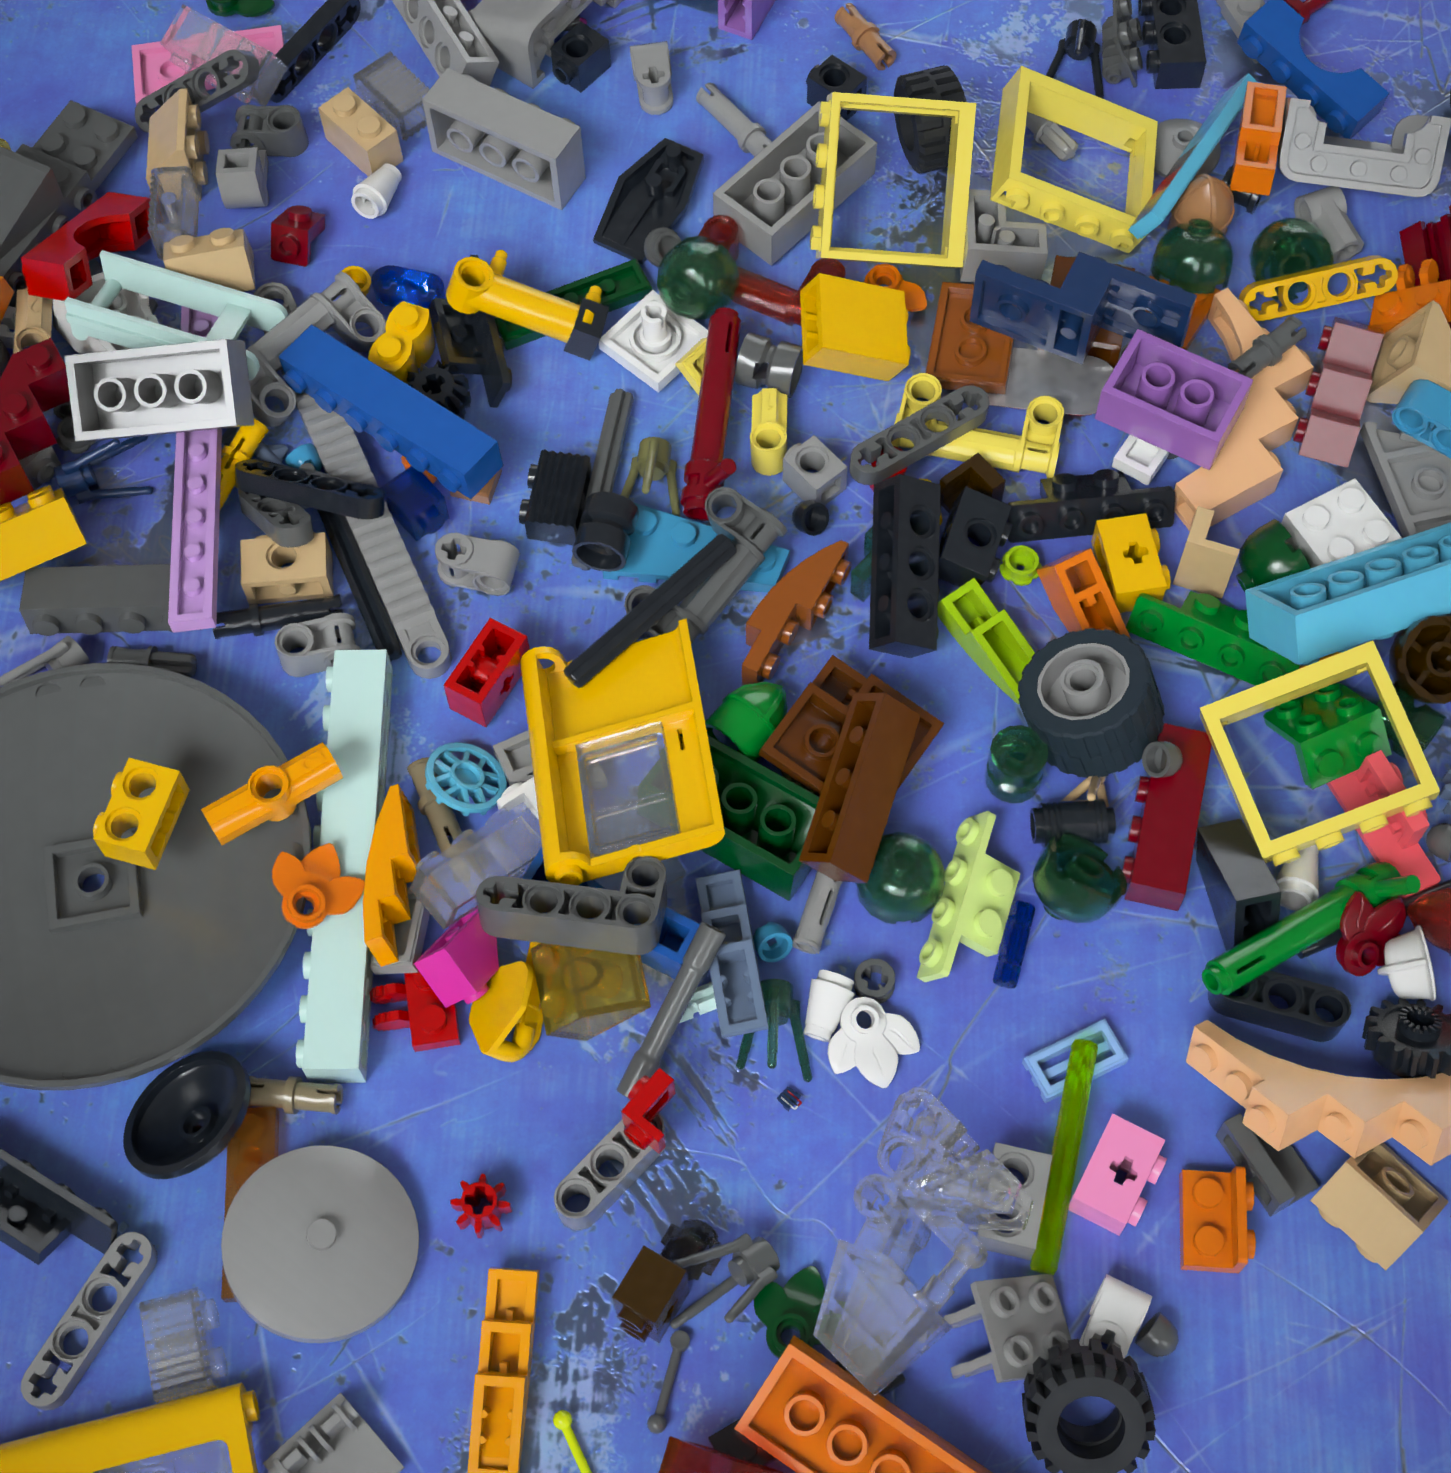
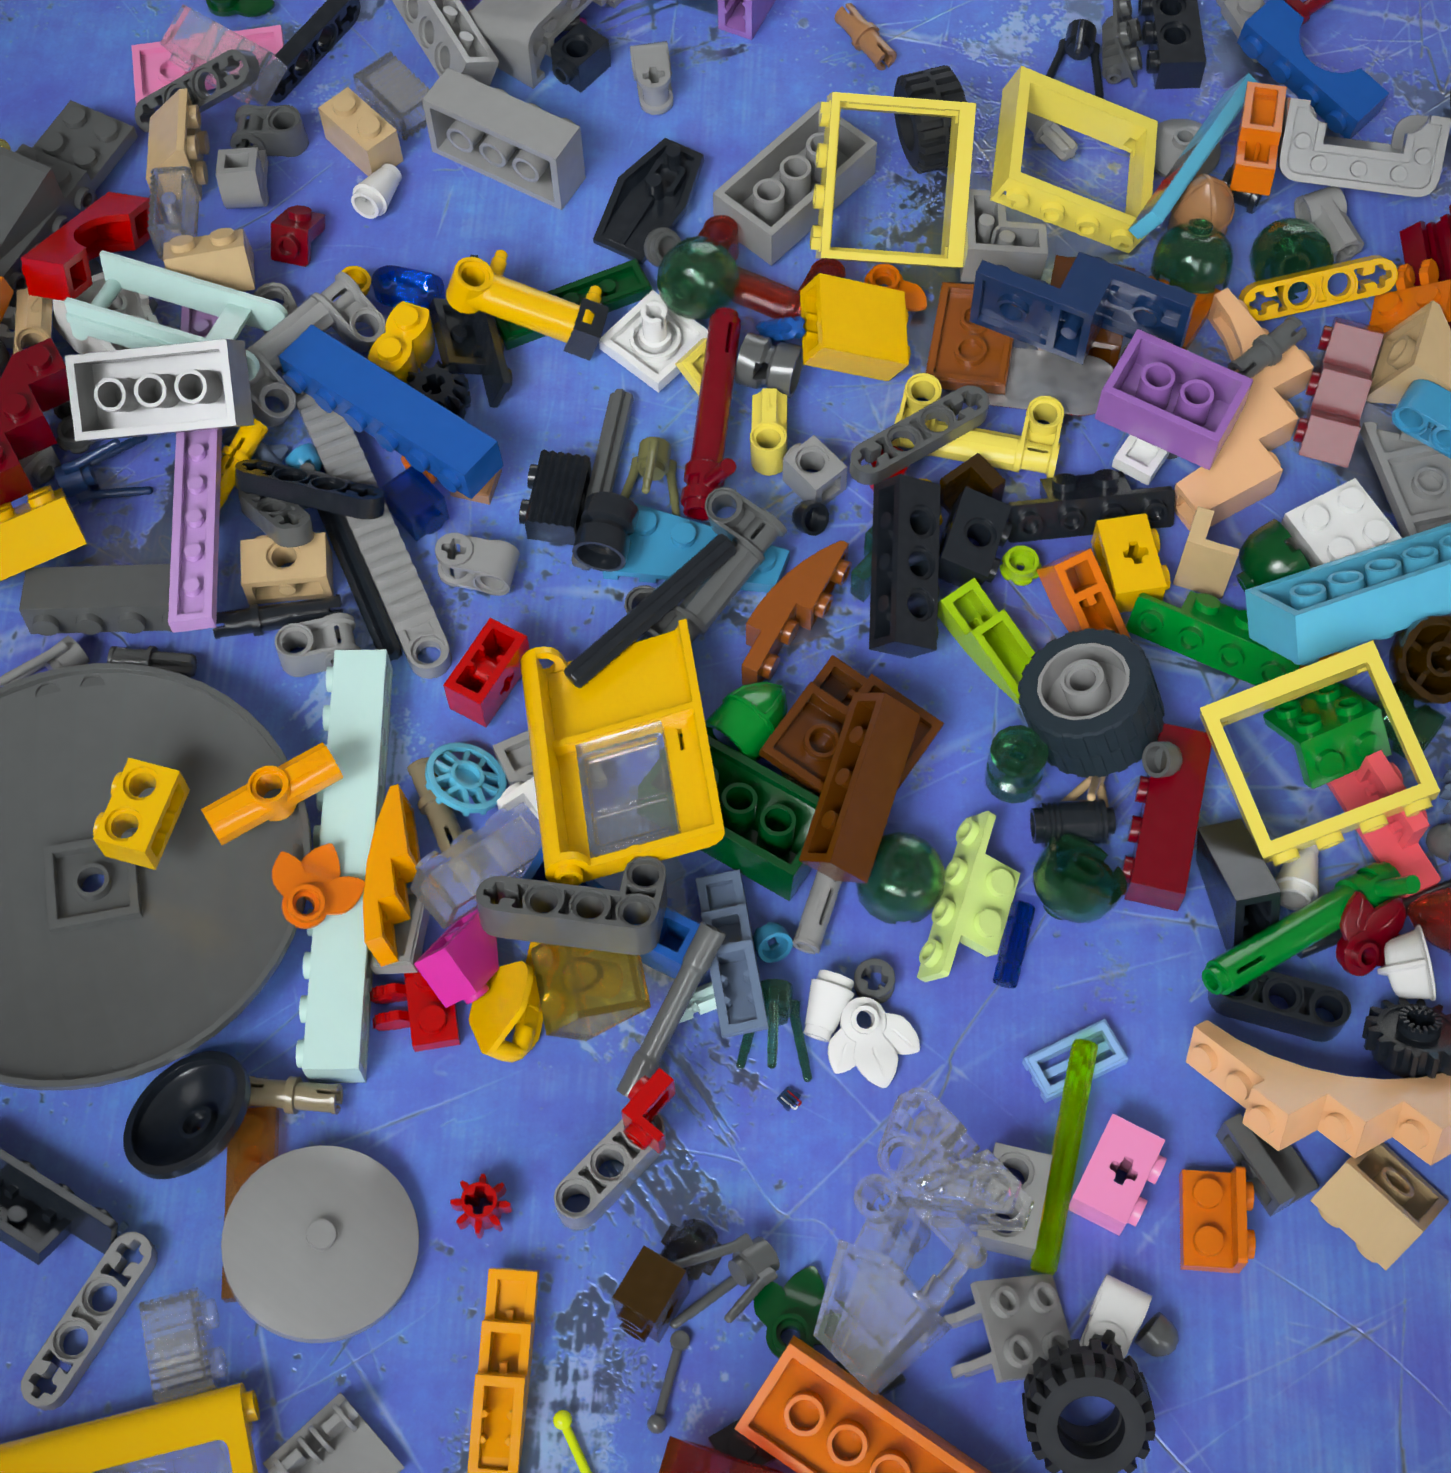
(750, 135): light grey pin -> none
(782, 329): none -> blue axle
(831, 77): black brick -> none

